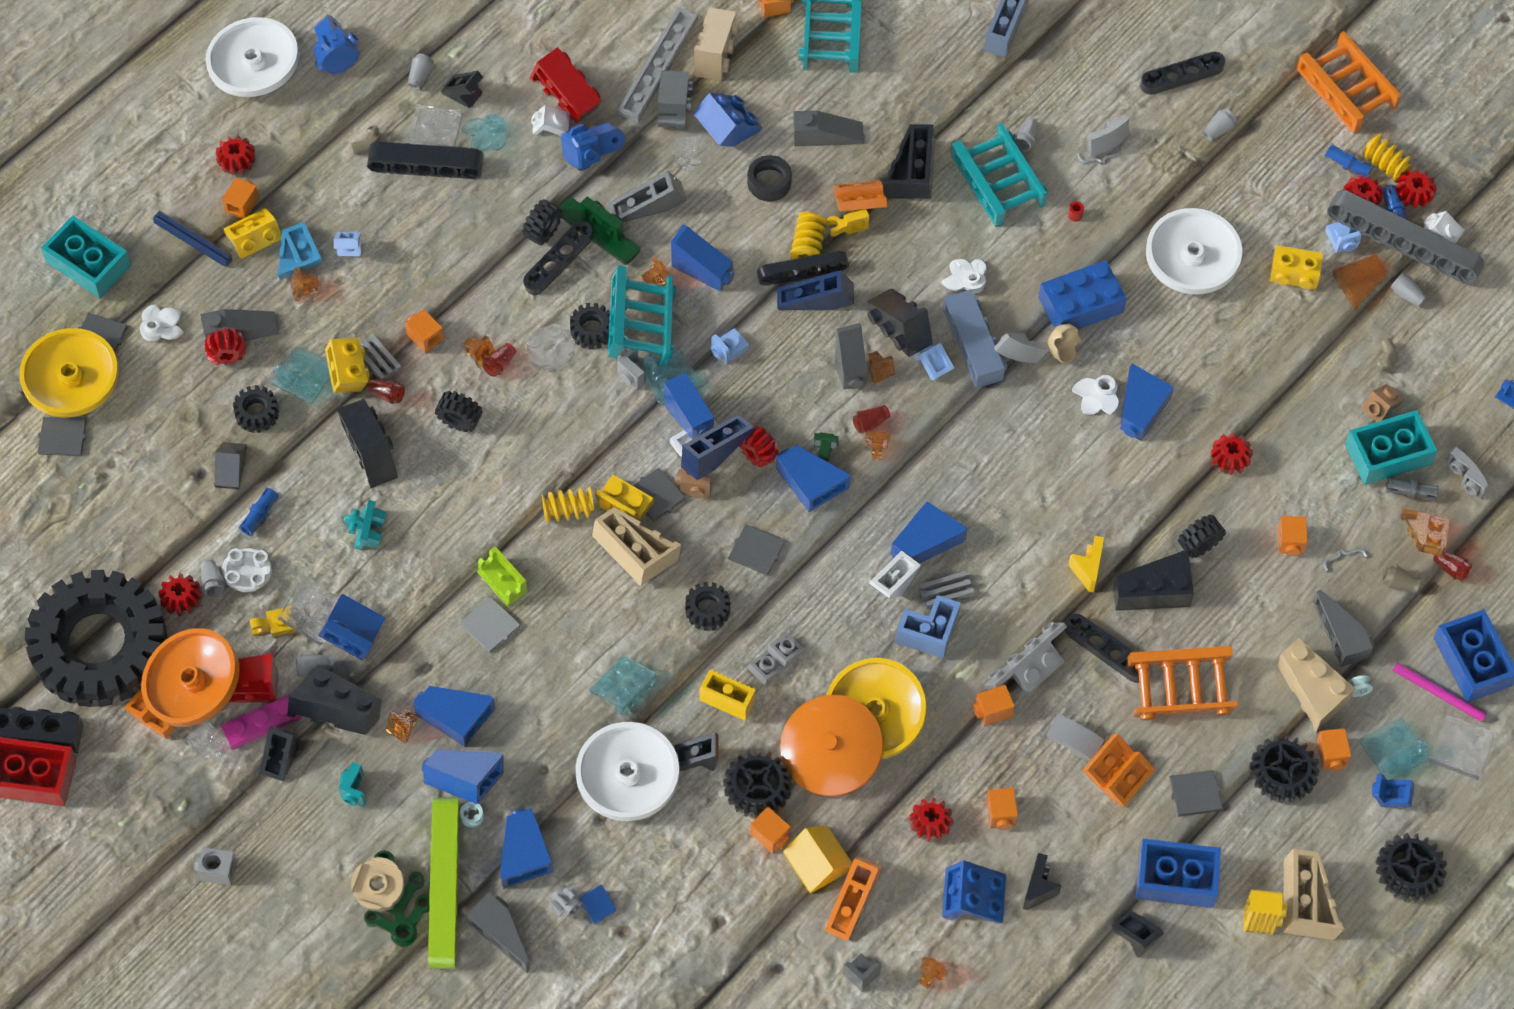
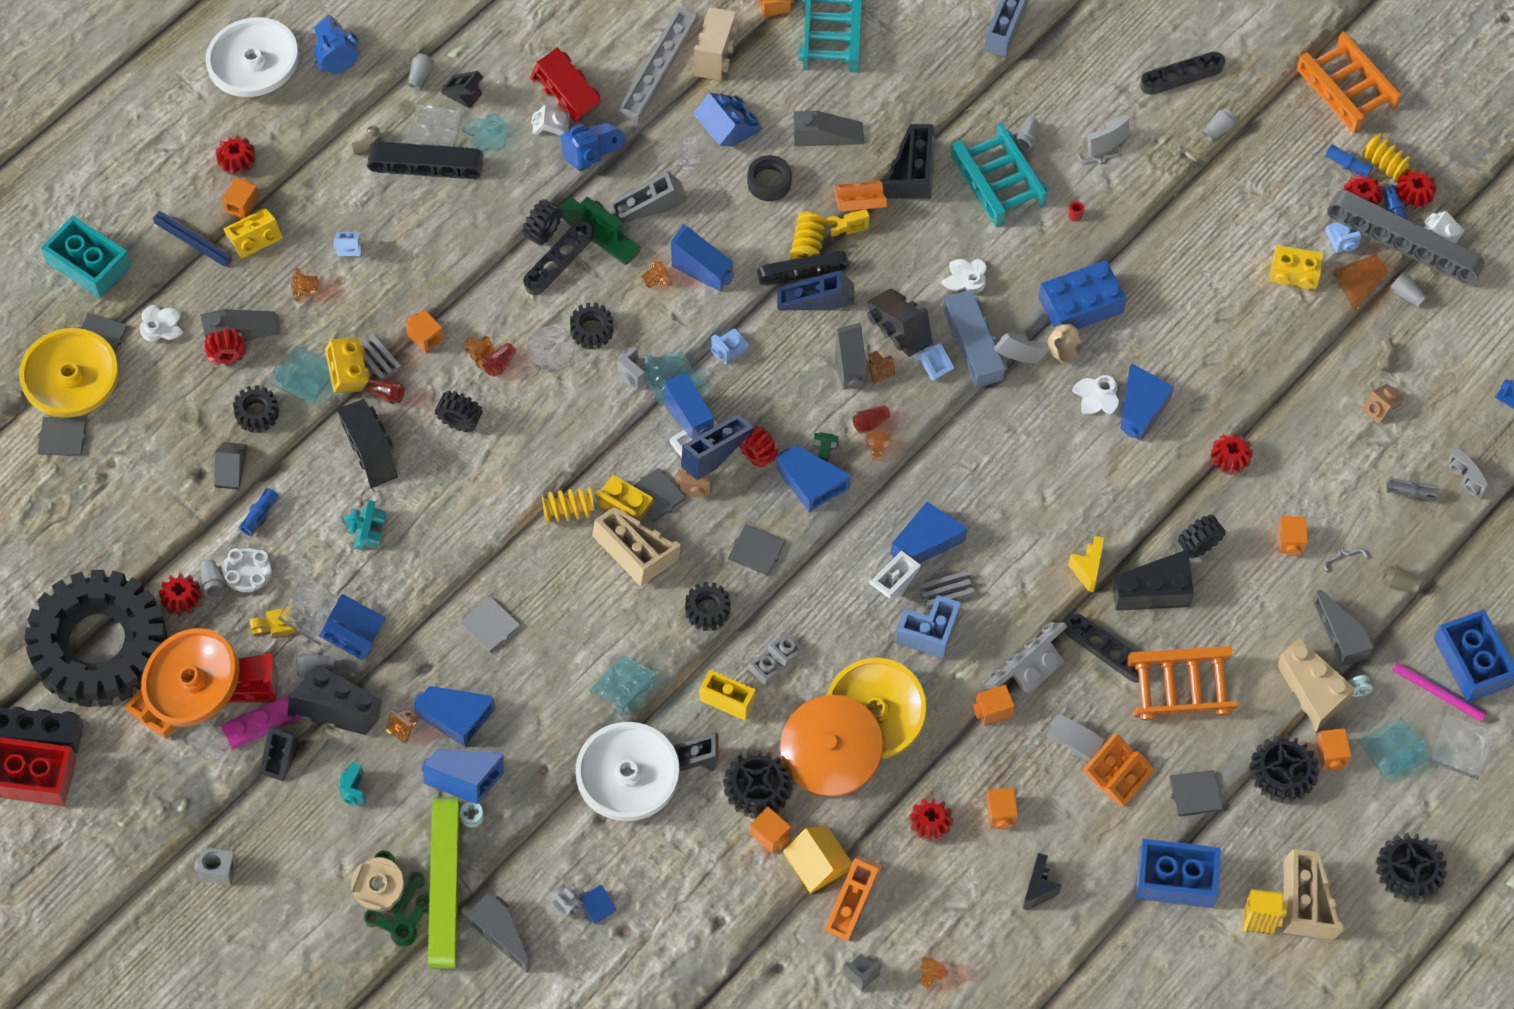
(297, 251): dark azure wing -> none
(502, 577): lime hinge -> none
(523, 850): blue slope -> none
(619, 322): teal fence -> none
(673, 99): dark grey hinge -> none
(974, 892): blue bracket -> none
(1137, 931): black slope -> none
(1194, 251): white dish -> none
(1390, 447): teal brick -> none
(1393, 792): blue bracket -> none
(1427, 531): clear orange wing -> none
(1454, 565): clear red cone -> none

